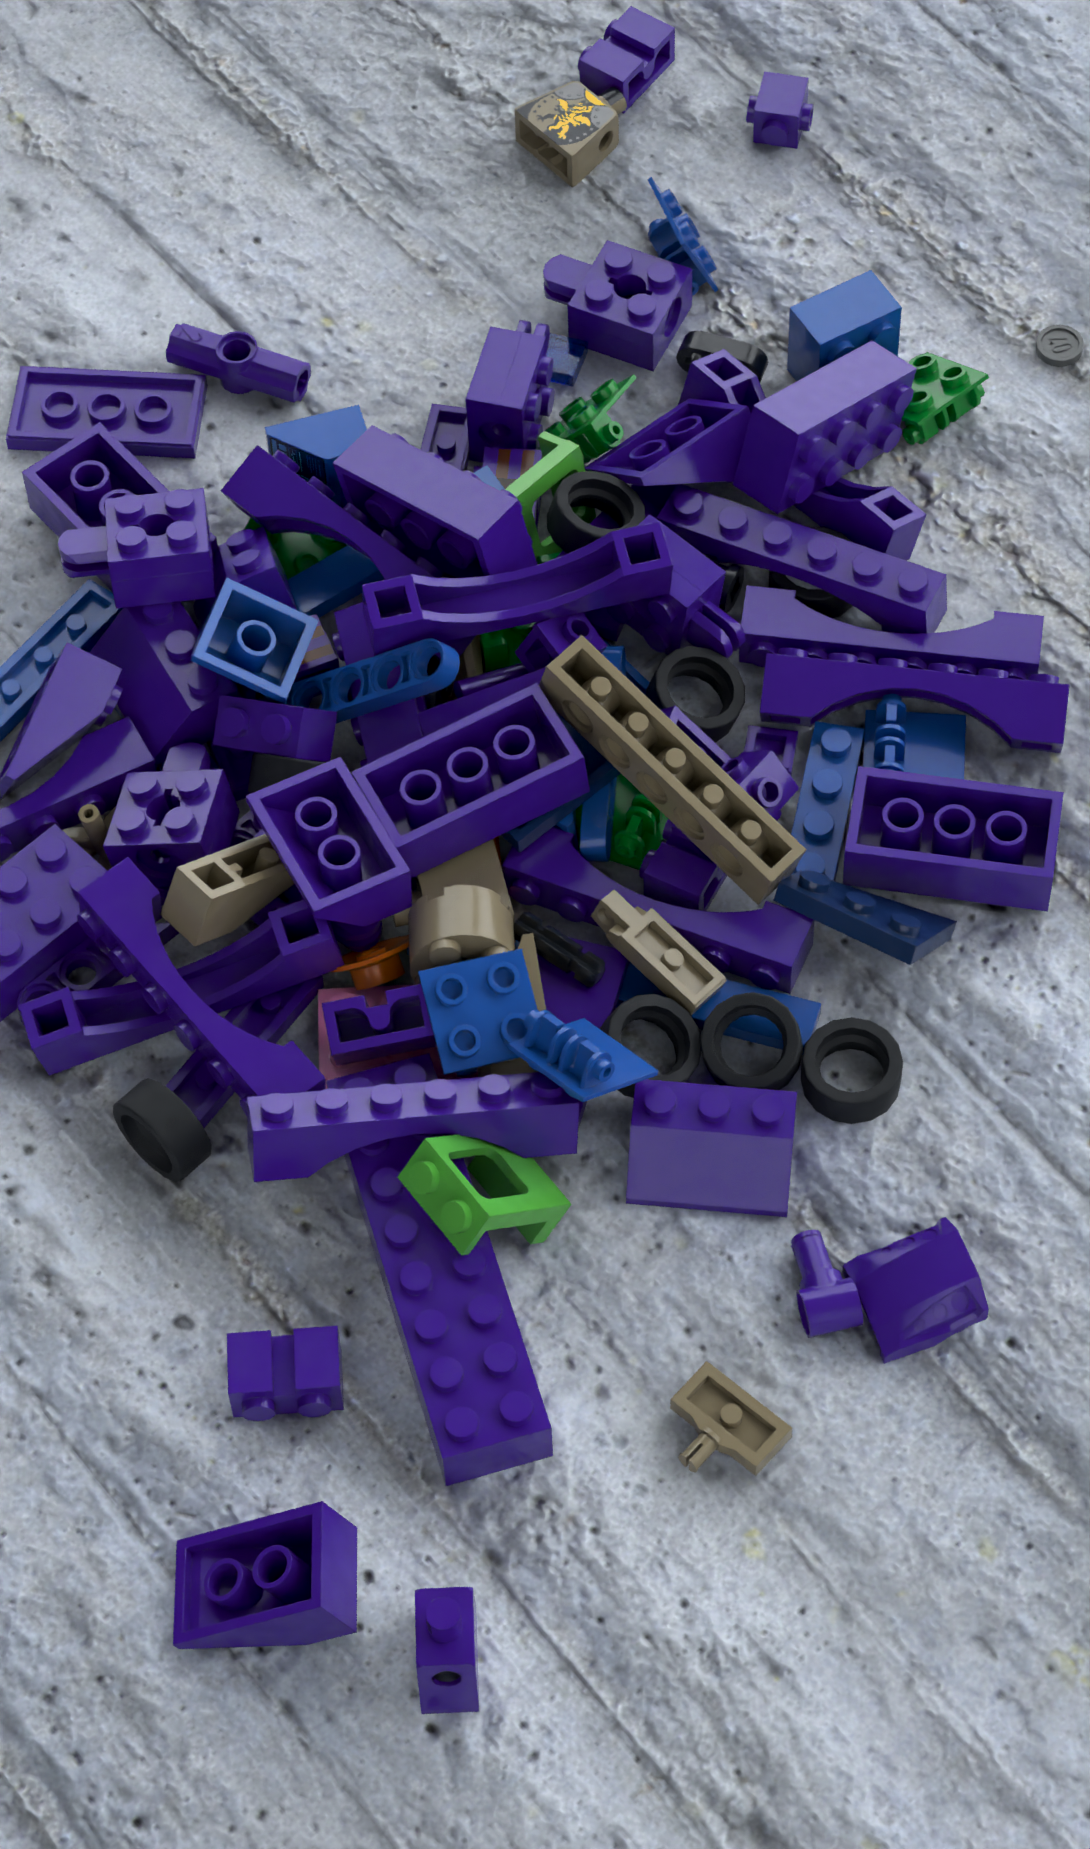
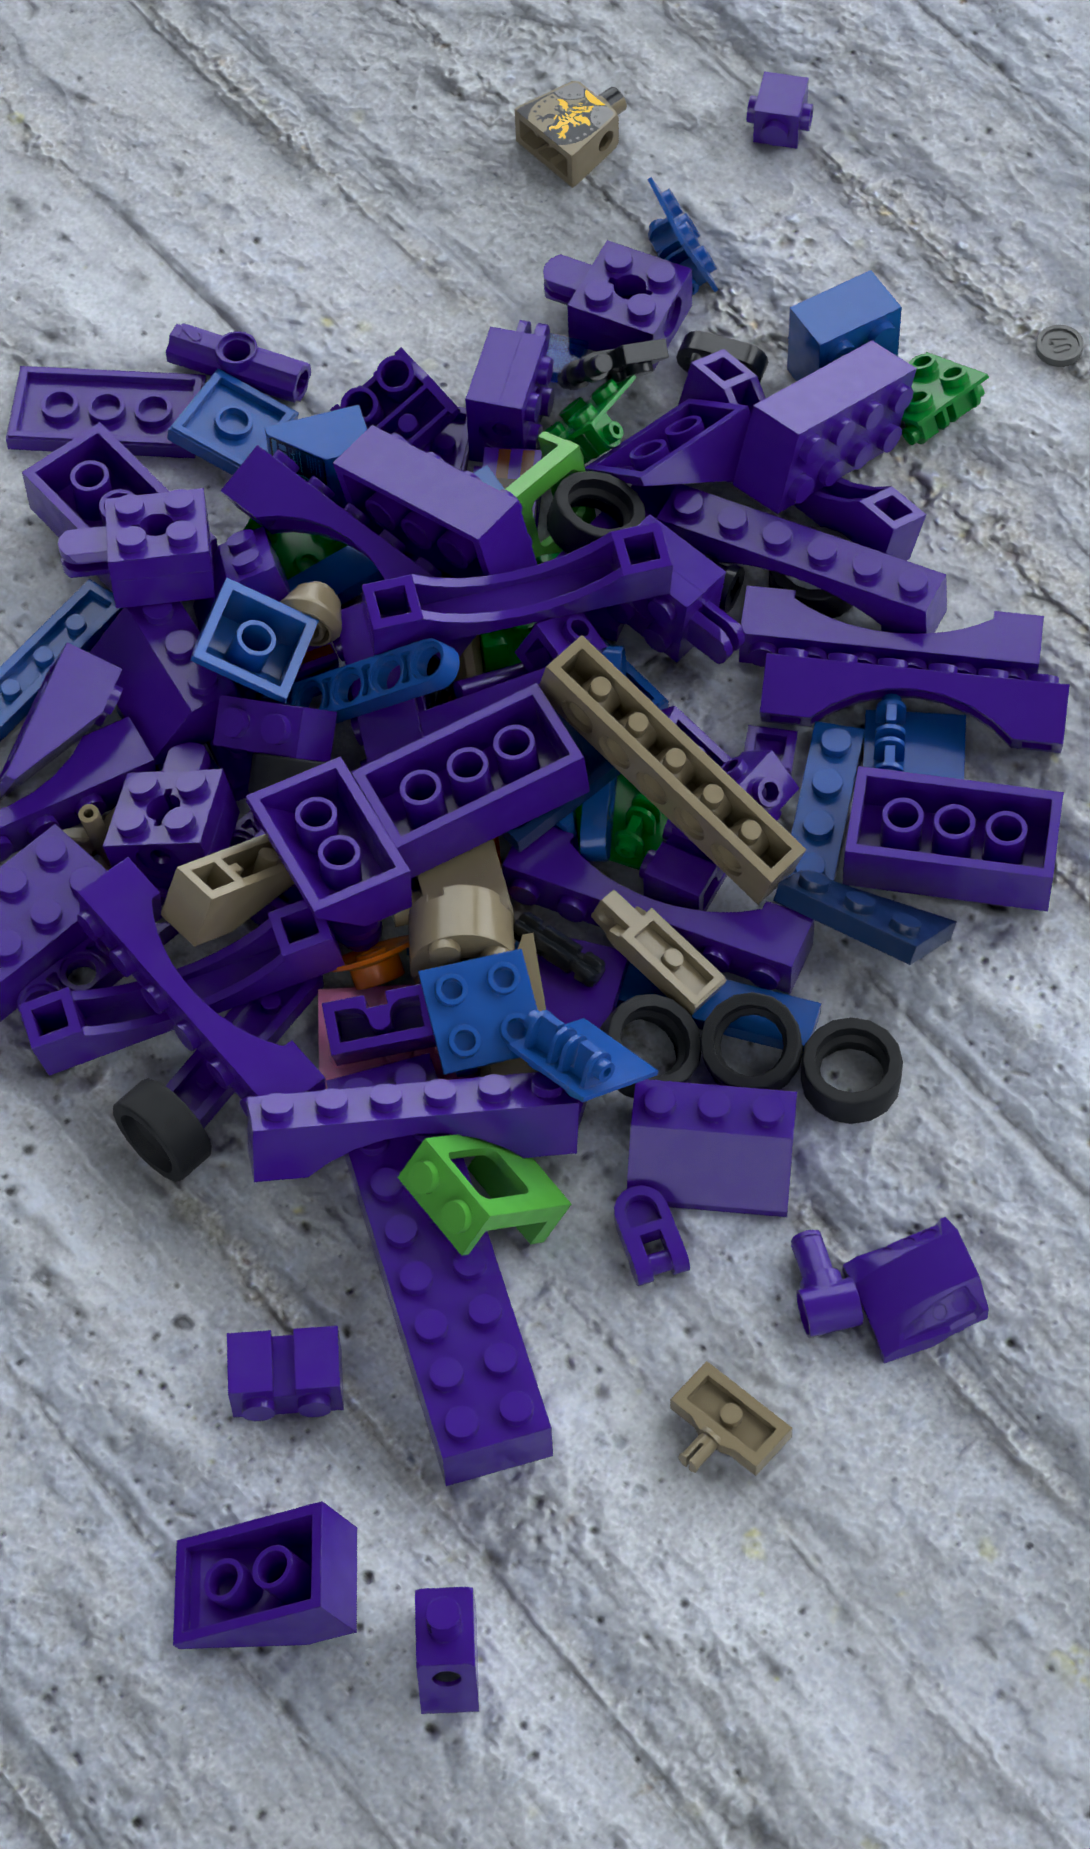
(227, 421): none -> blue tile
(320, 603): none -> dark tan cone
(402, 401): none -> dark purple slope
(613, 364): none -> black plate
(629, 55): dark purple brick -> none
(643, 1217): none -> dark purple plate
(710, 668): black tyre -> none

